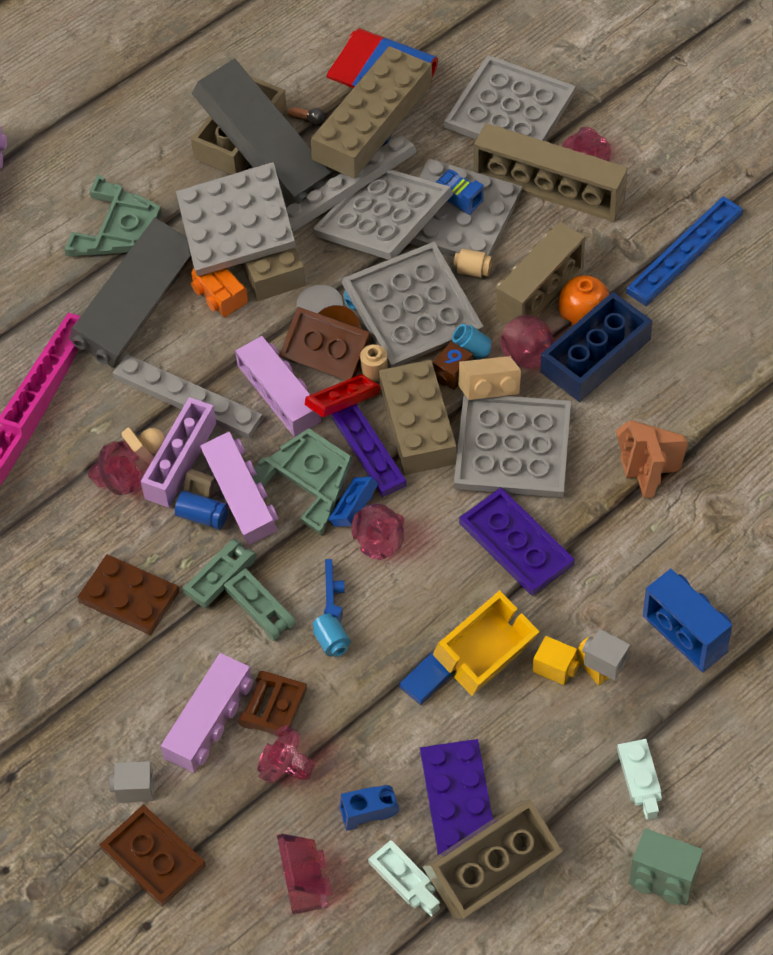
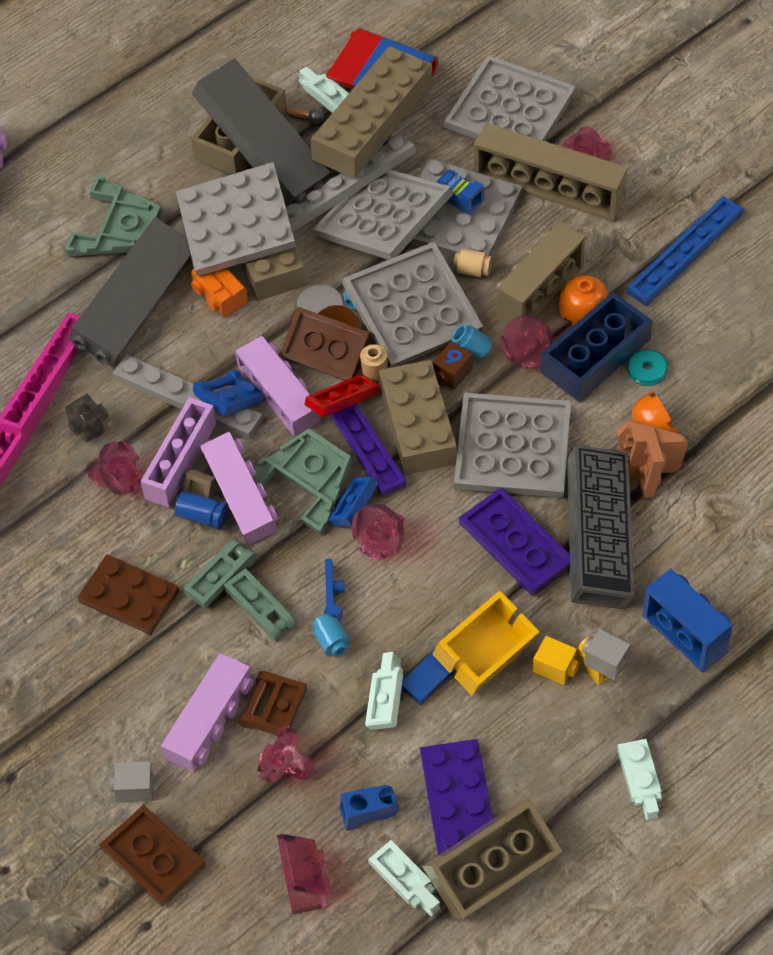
(86, 418): none -> clear smoke brick
(146, 445): tan tile -> none
(231, 399): none -> blue plate
(322, 89): none -> light aqua hinge
(385, 694): none -> light aqua hinge
(489, 378): tan brick -> none
(600, 527): none -> dark grey brick
(647, 358): none -> teal piece
(652, 412): none -> orange cylinder
(665, 867): sand green brick -> none

